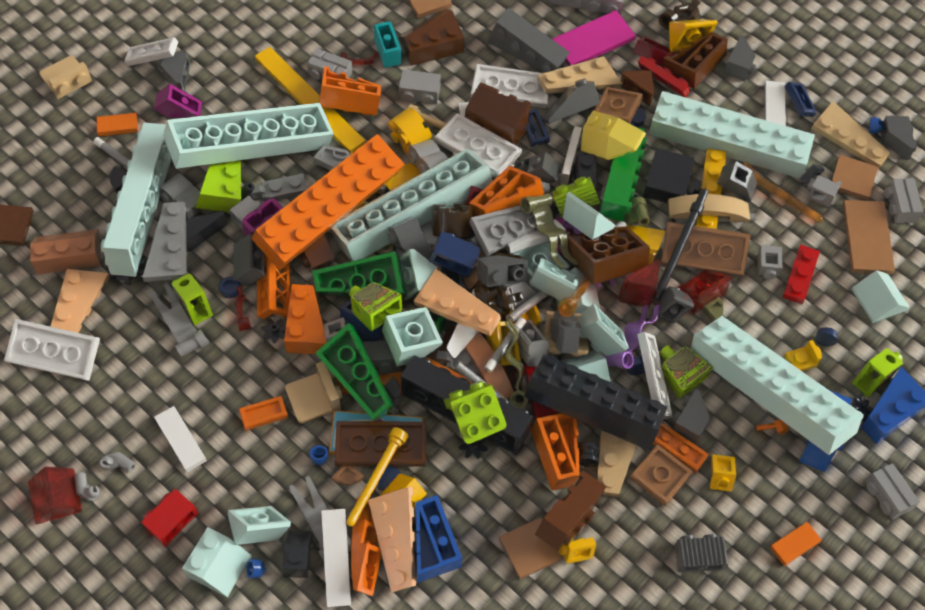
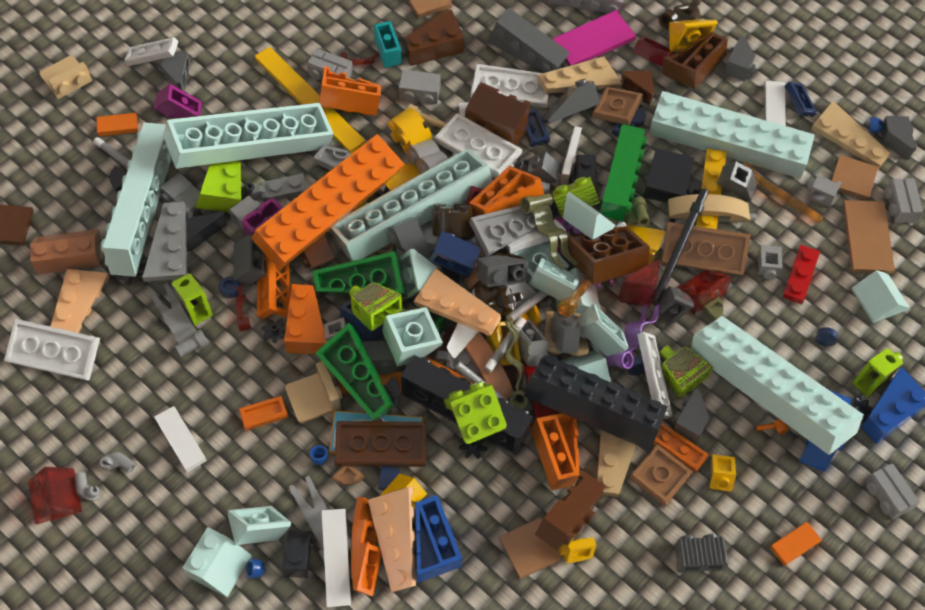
(169, 517): red brick -> none
(396, 438): yellow piece -> none
(588, 454): black wheel -> none
(609, 136): light yellow wedge -> none
(664, 75): red plate -> none
(805, 357): yellow bracket -> none
(813, 170): black tile -> none

